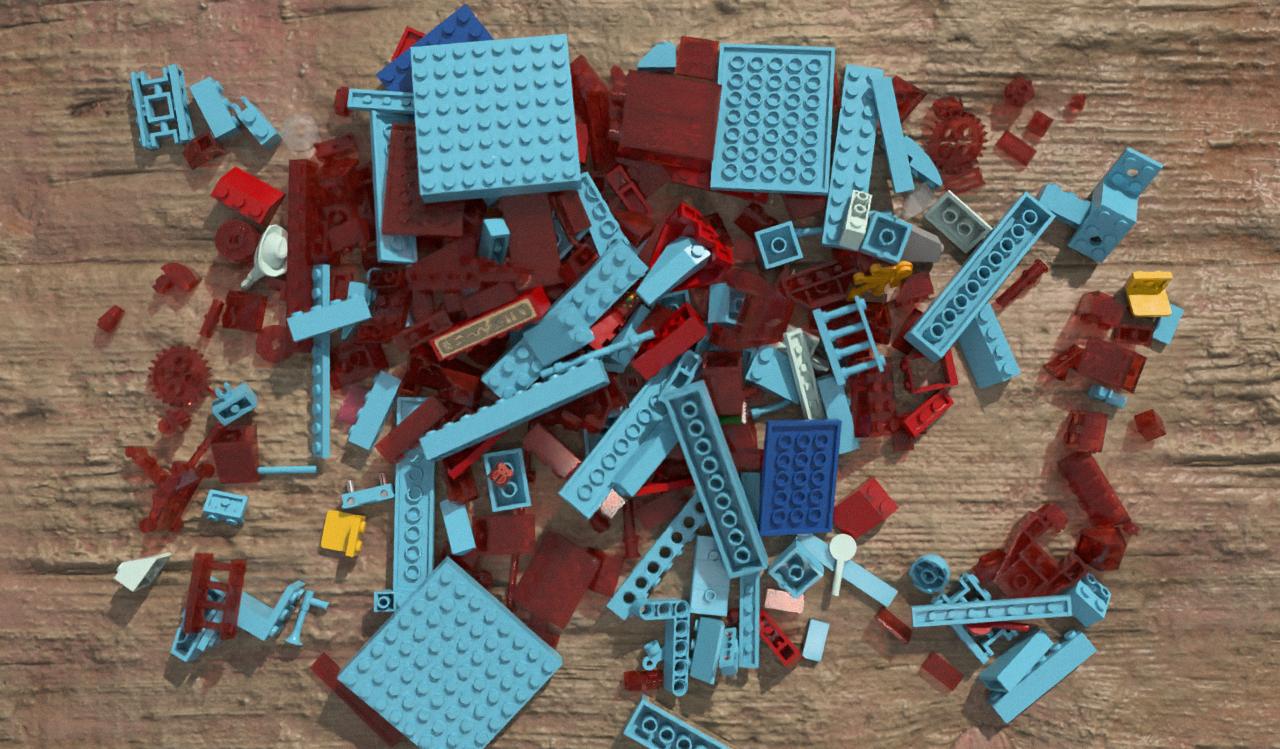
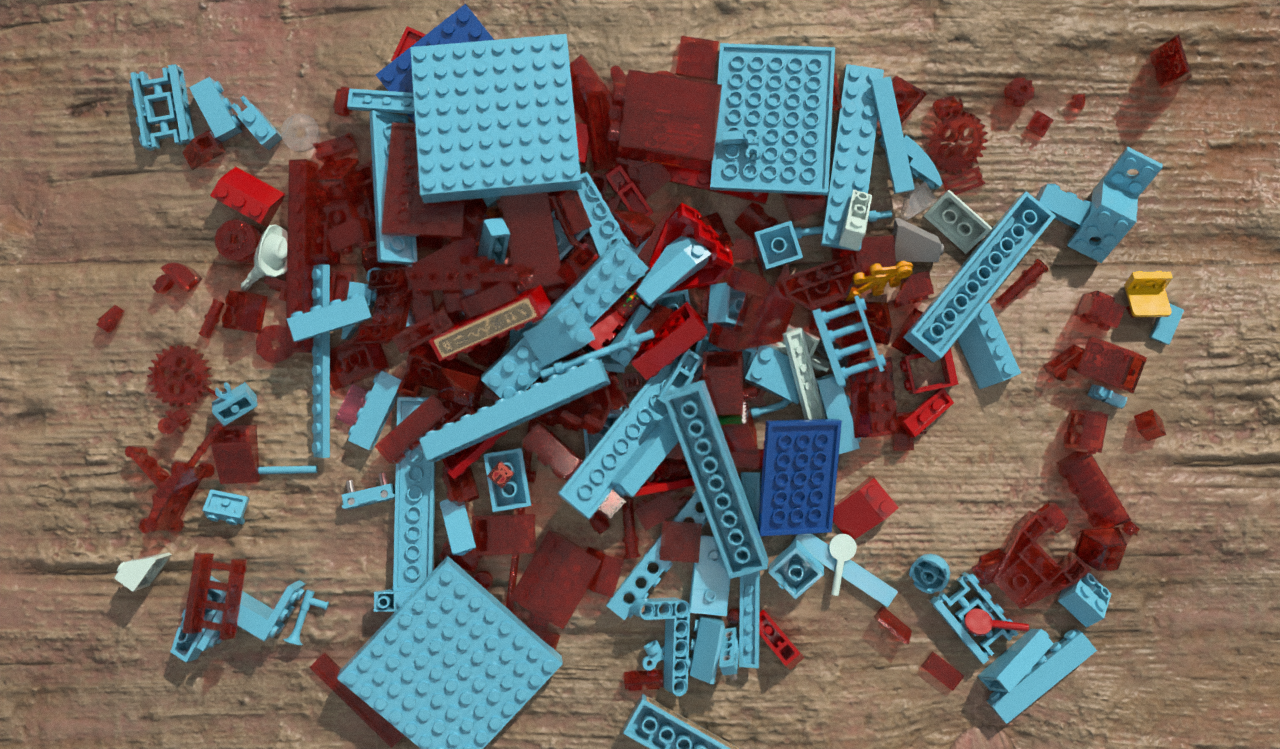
(344, 532): yellow bracket -> none
(659, 58): medium azure slope -> none
(680, 541): none -> clear red tile
(750, 137): none -> medium azure bar
(783, 601): clear red tile -> none
(815, 640): medium azure tile -> none
(885, 237): medium azure brick -> none
(991, 611): medium azure plate -> none
(1016, 147): clear red tile -> none
(1133, 334): clear red slope -> none
(1171, 63): none -> clear red slope

